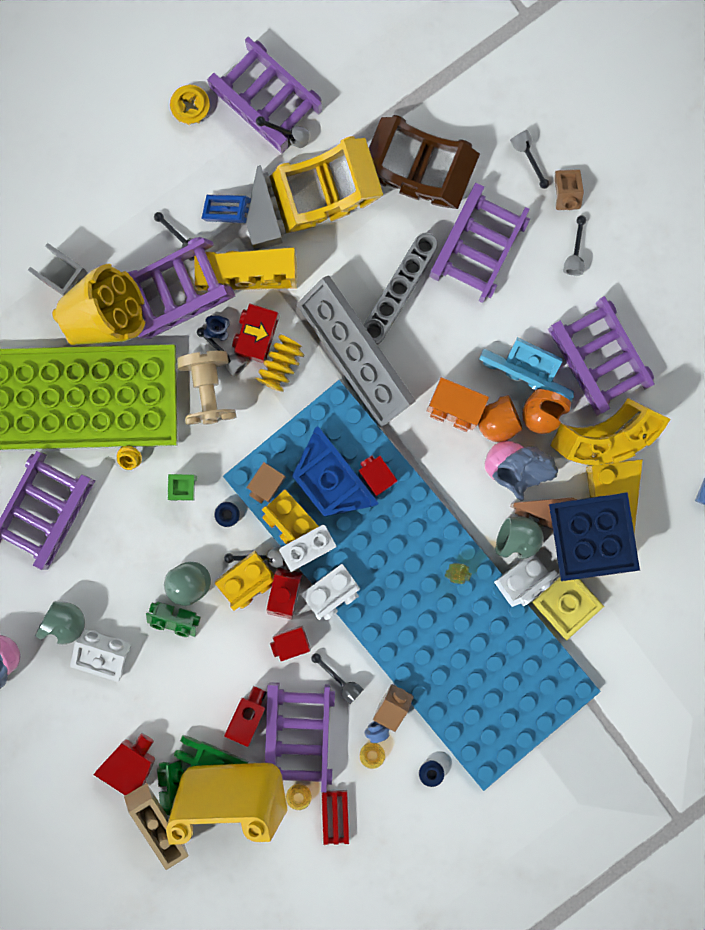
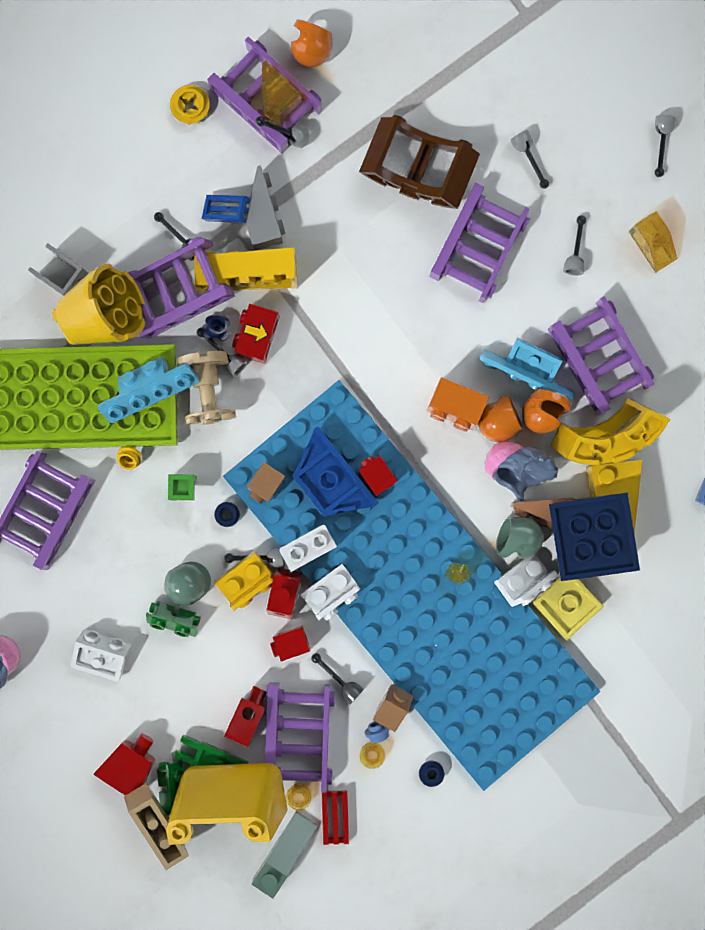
(63, 621): sand green helmet -> none
(146, 387): none -> medium azure bracket
(278, 96): none -> clear yellow slope
(281, 363): yellow piece -> none
(284, 855): none -> sand green slope
(288, 517): yellow bracket -> none
(313, 44): none -> orange helmet
(326, 185): yellow window -> none
(355, 351): light grey plate -> none
(404, 278): light grey beam -> none
(568, 189): medium nougat bracket -> none
(654, 241): none -> clear yellow slope
(663, 125): none -> hinge

